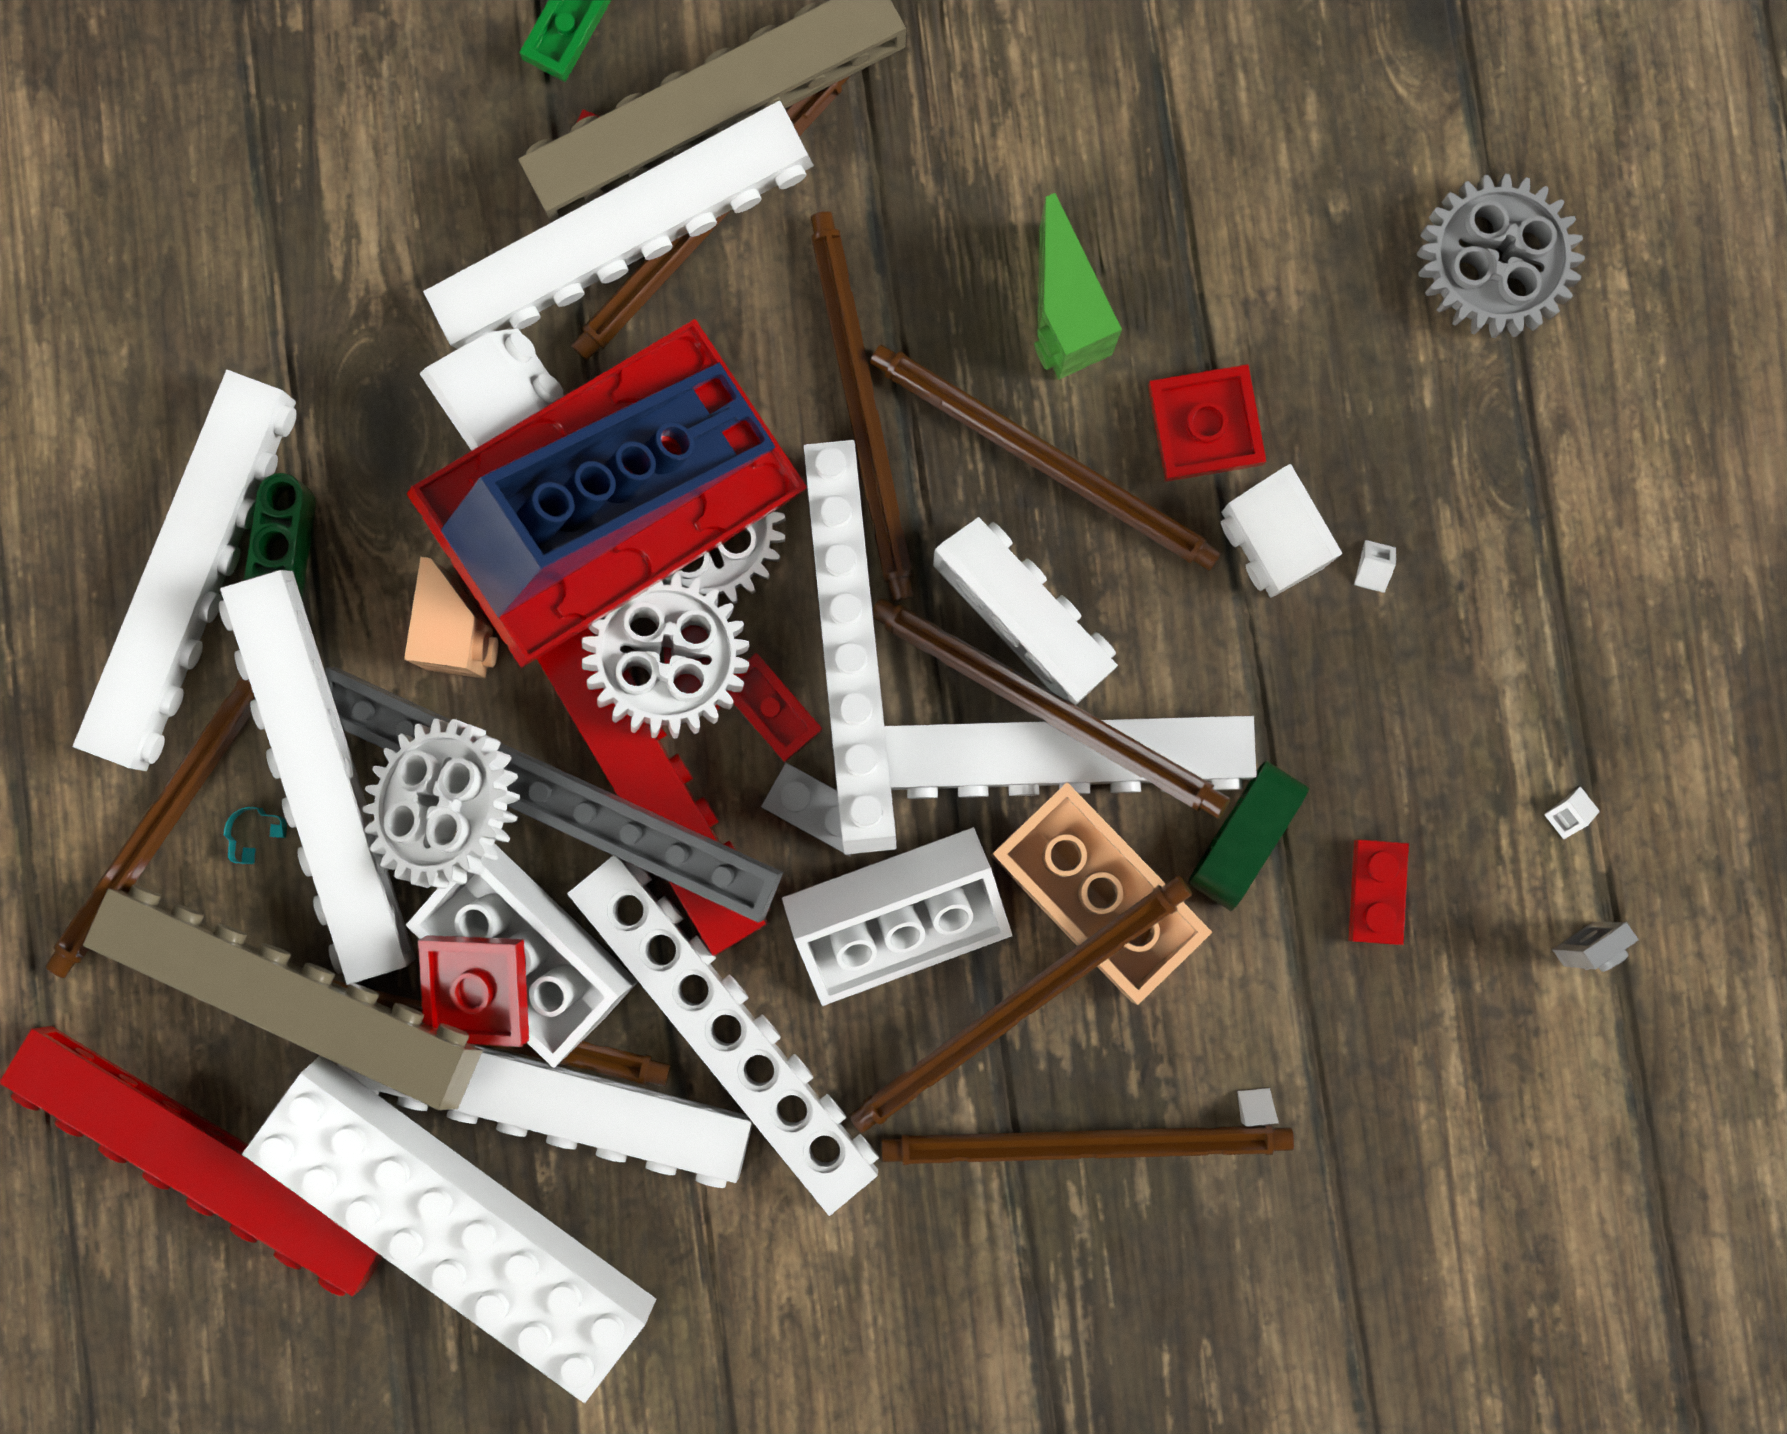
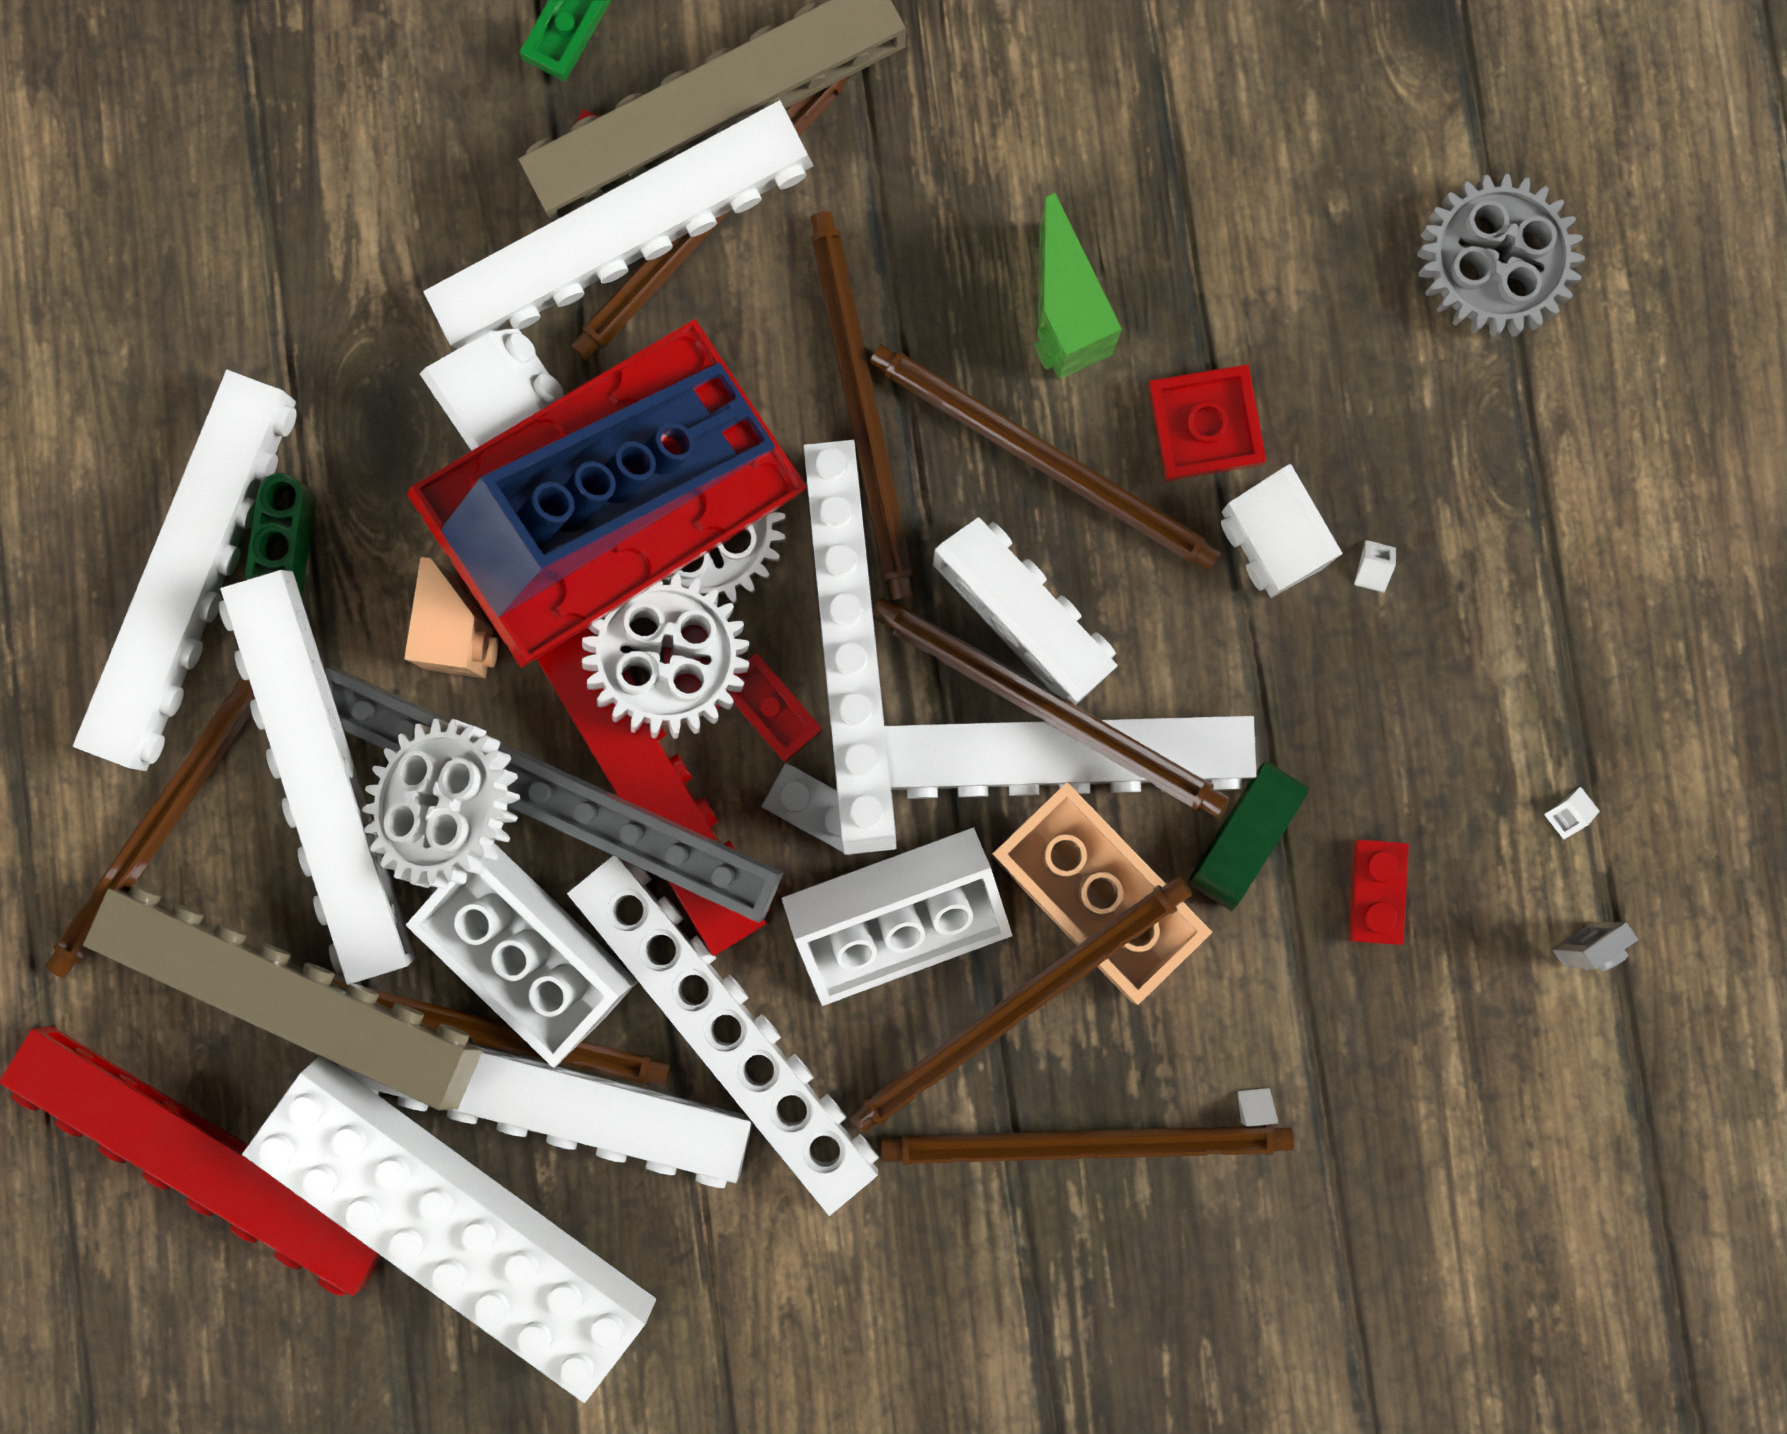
(248, 854): teal piece -> none
(475, 987): red plate -> none

